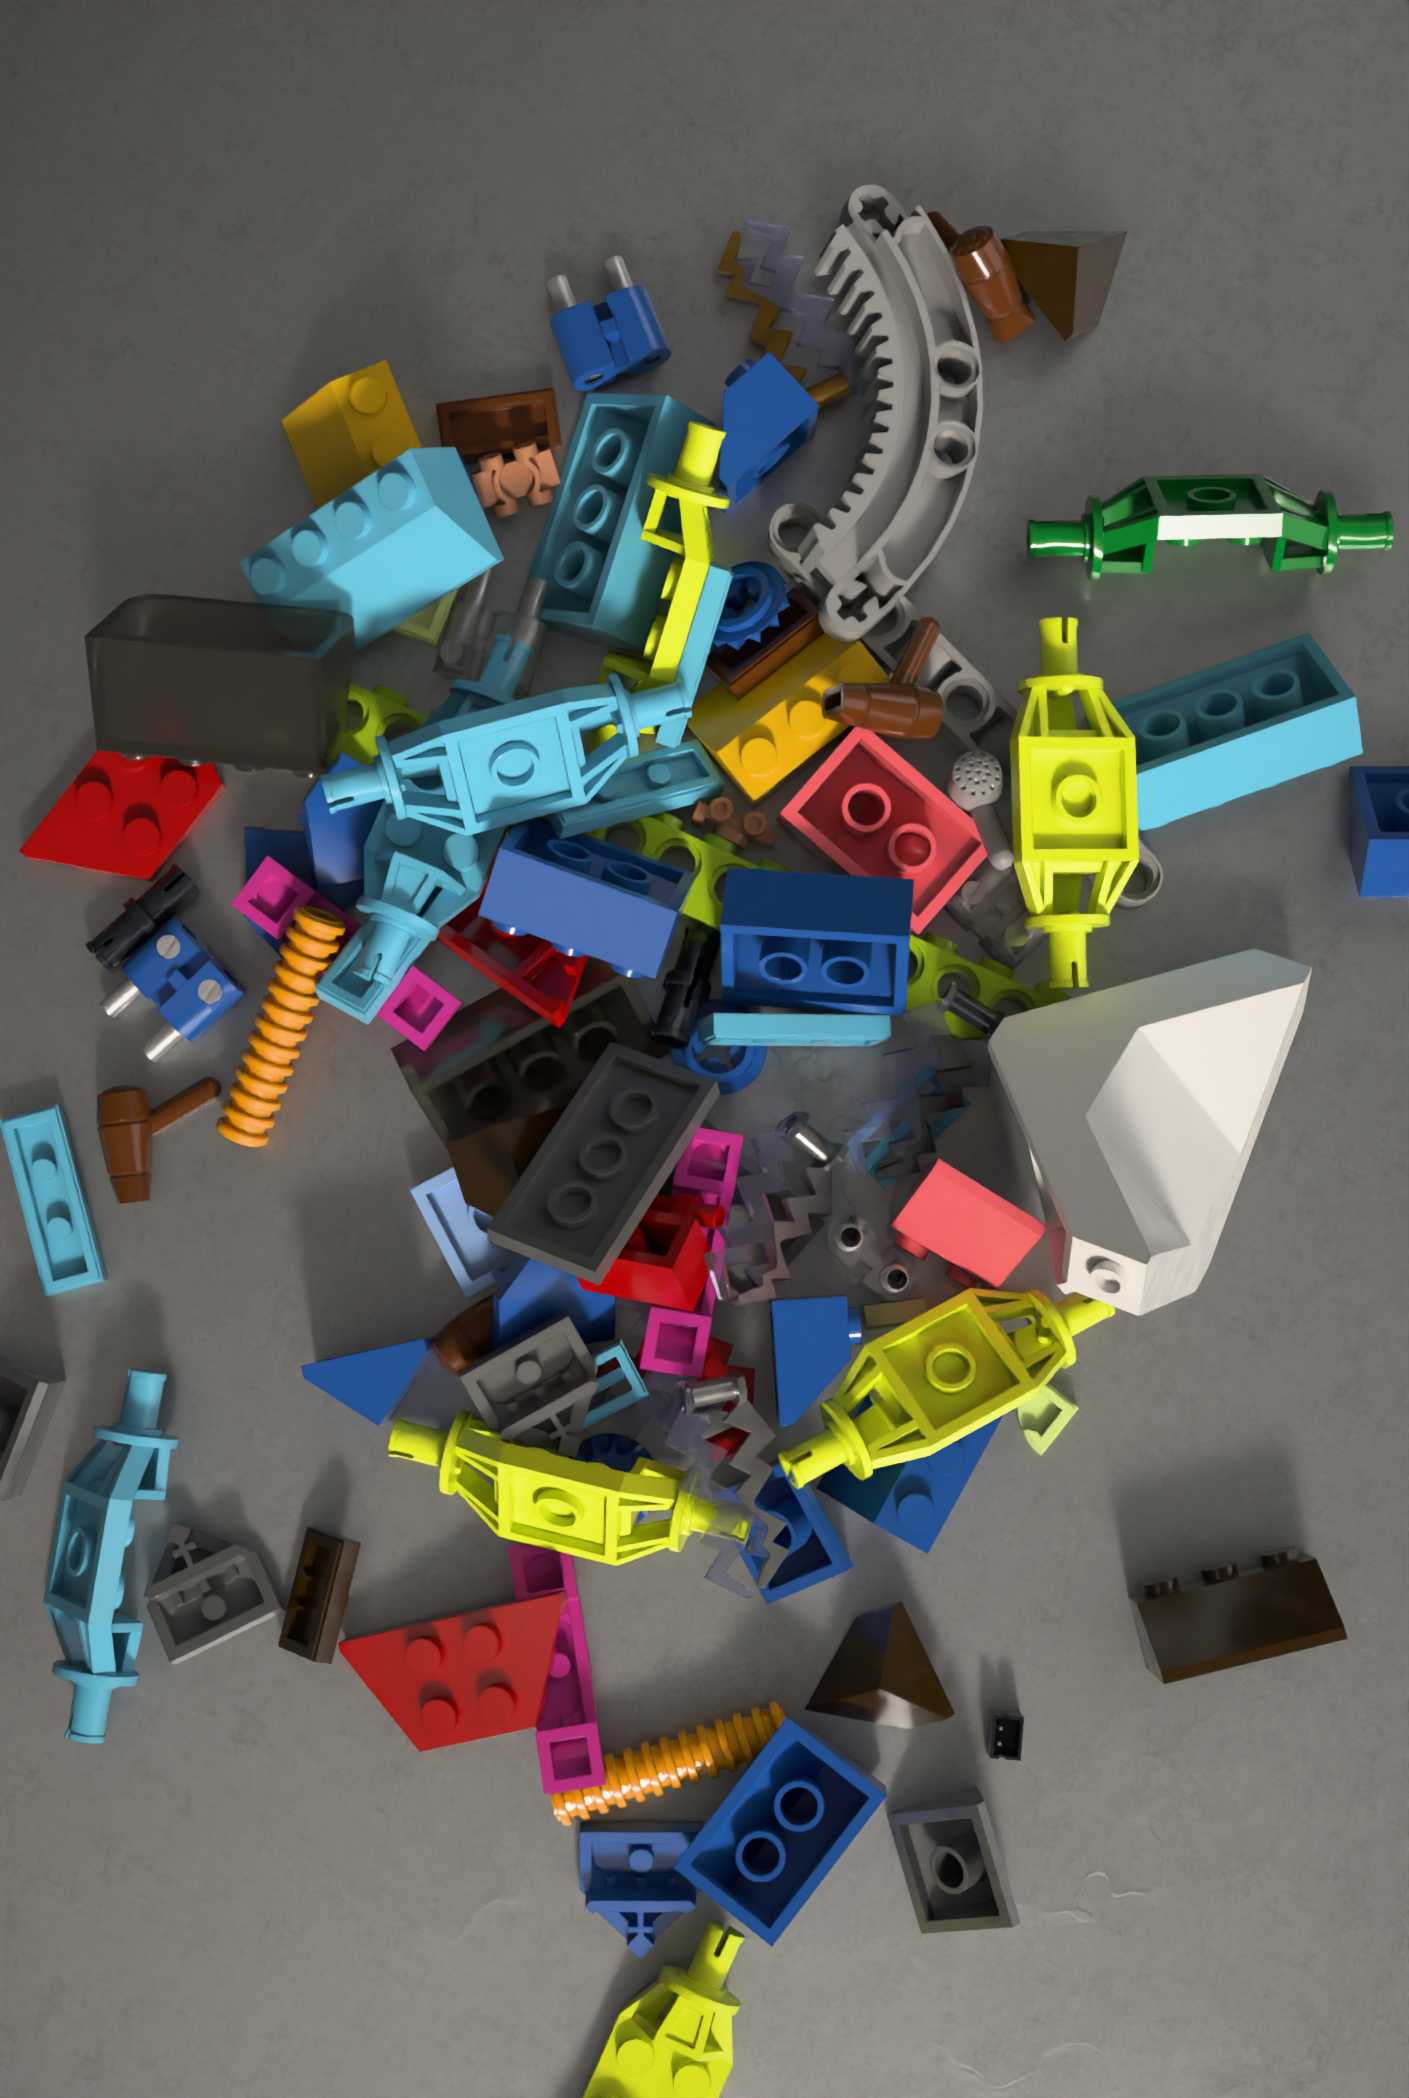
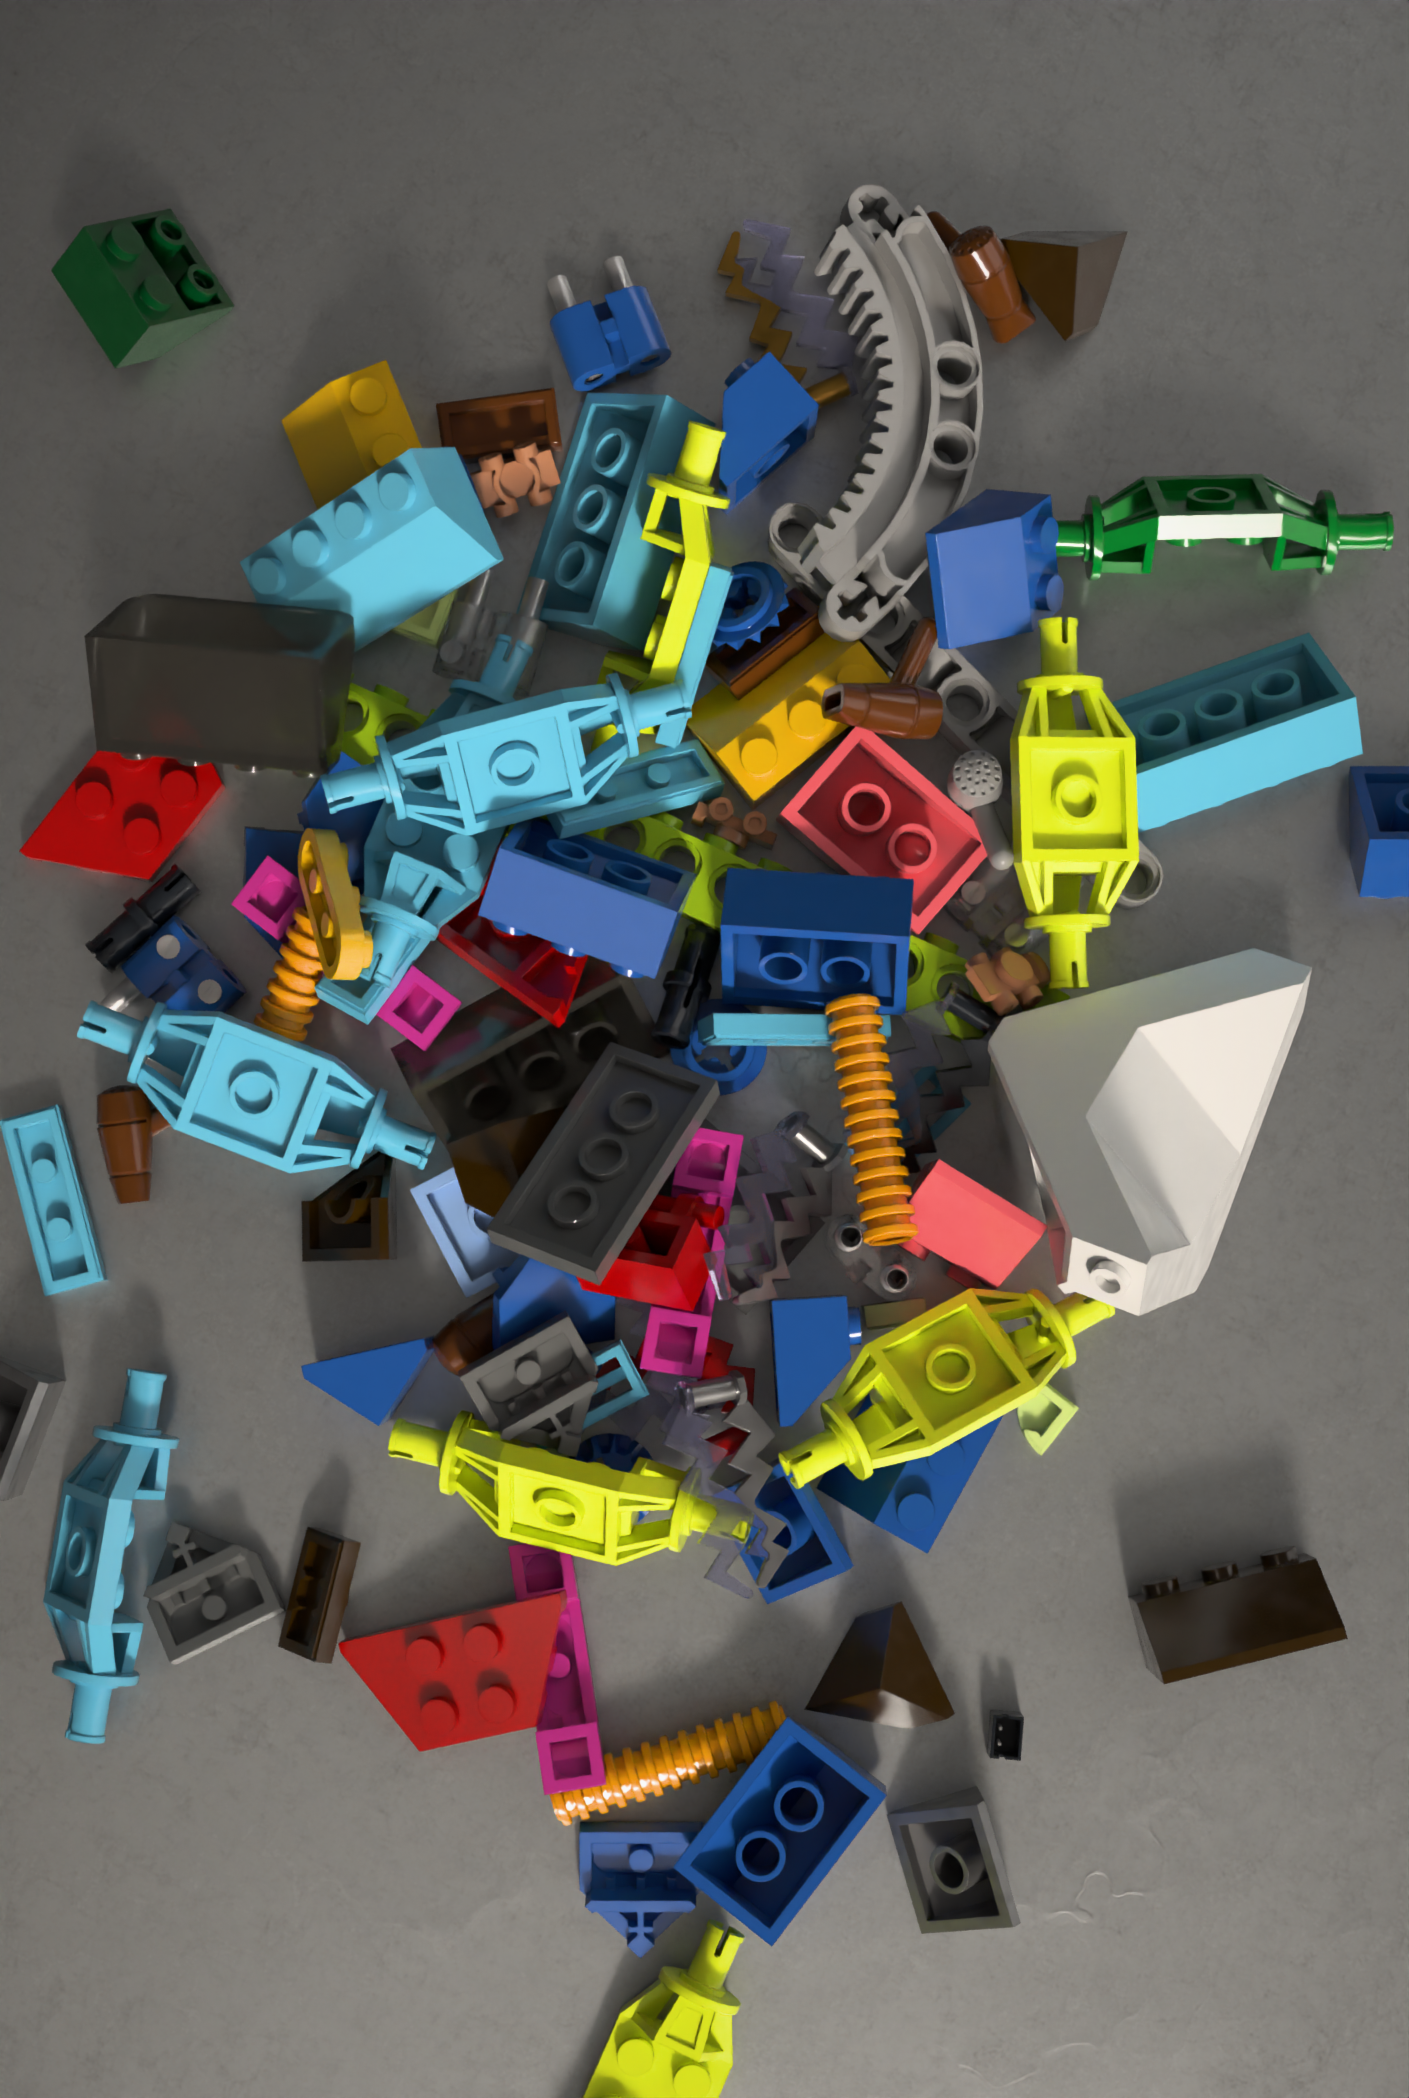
(140, 286): none -> dark green slope
(255, 1089): none -> medium azure plate
(333, 905): none -> yellow plate
(354, 1216): none -> dark brown slope
(871, 1119): none -> light orange piece
(994, 568): none -> slope
(1008, 979): none -> nougat piece

